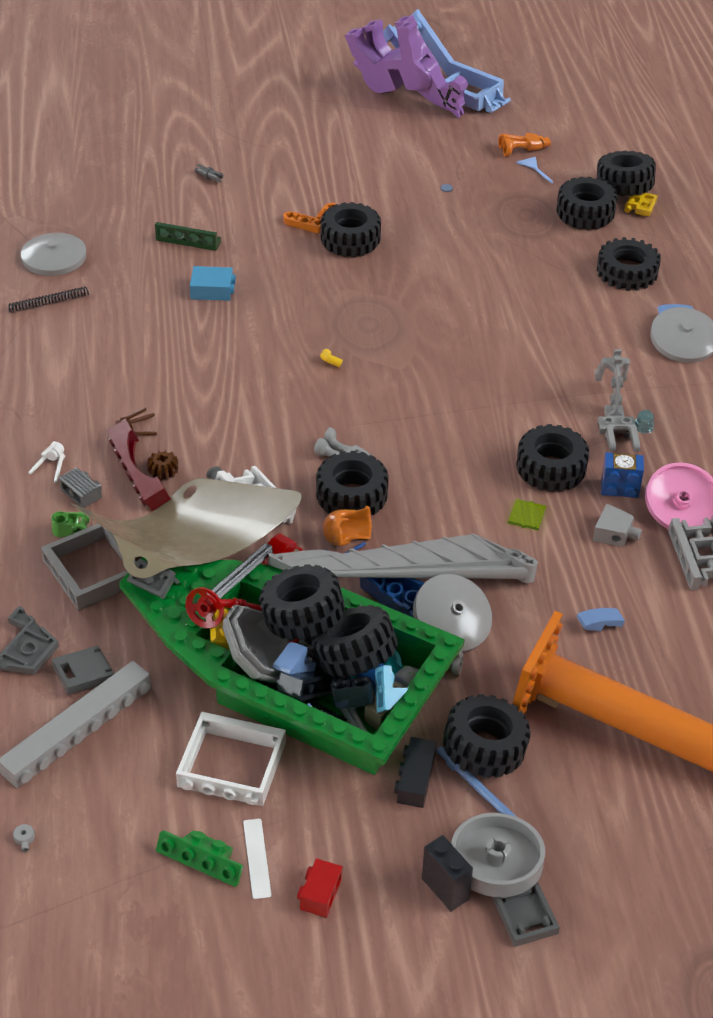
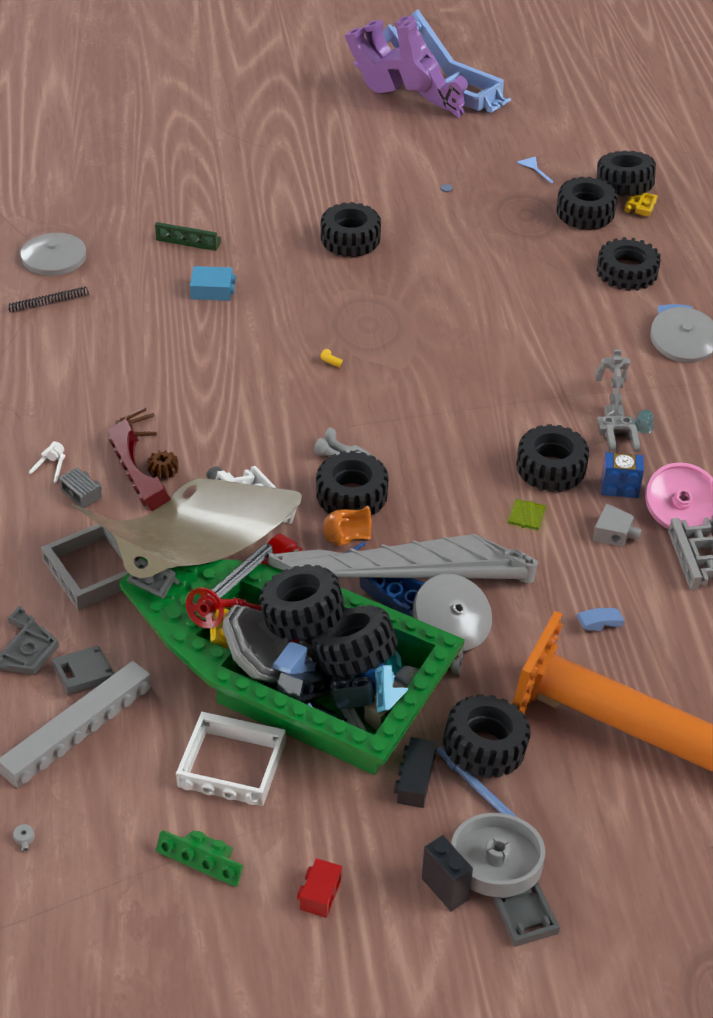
(68, 523): bright green piece -> none
(209, 173): dark grey pin -> none
(257, 859): white sticker -> none
(311, 223): orange beam -> none
(529, 141): orange piece -> none

